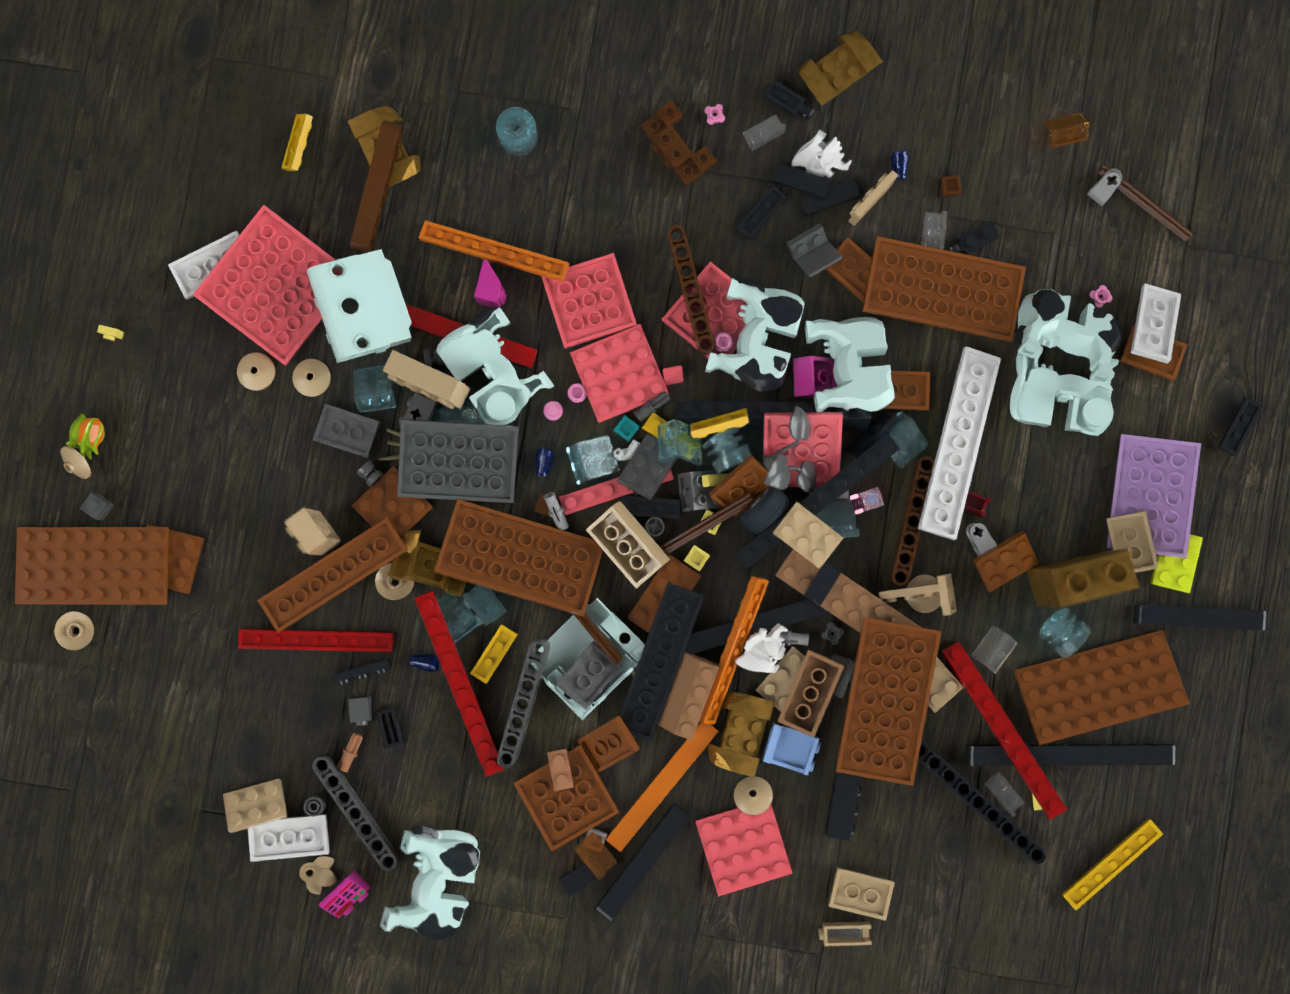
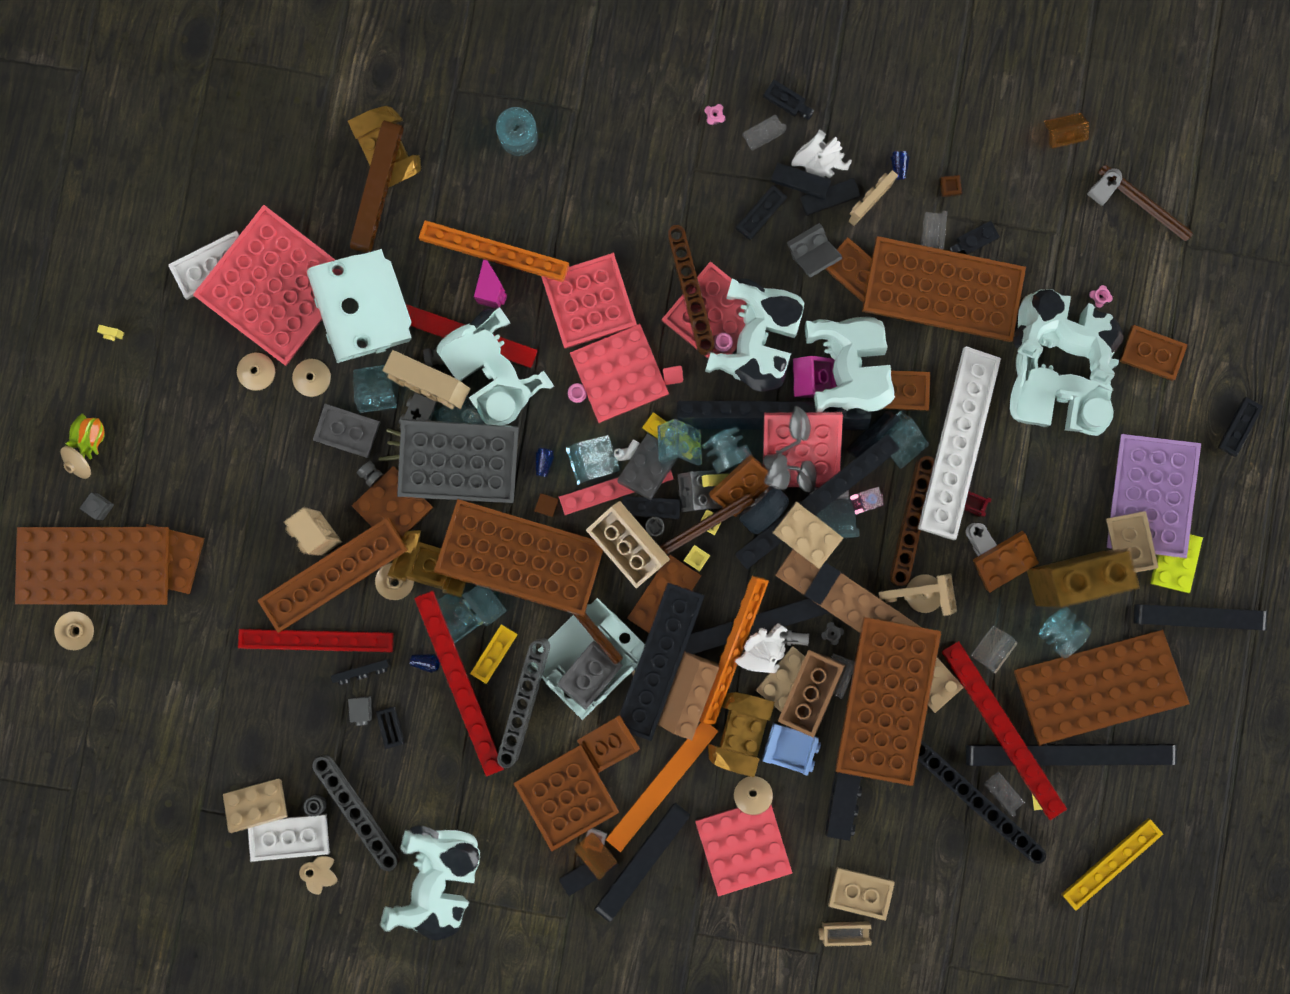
(297, 142): yellow plate -> none
(345, 895): dark pink slope -> none
(350, 752): nougat axle -> none
(553, 410): bright pink plate -> none
(556, 511): light grey pin -> none
(560, 769): nougat plate -> none
(626, 428): teal tile -> none
(652, 406): dark grey axle -> none
(672, 147): reddish brown bracket -> none
(719, 423): yellow plate -> none
(840, 67): pearl gold piece -> none
(1156, 323): white plate -> none

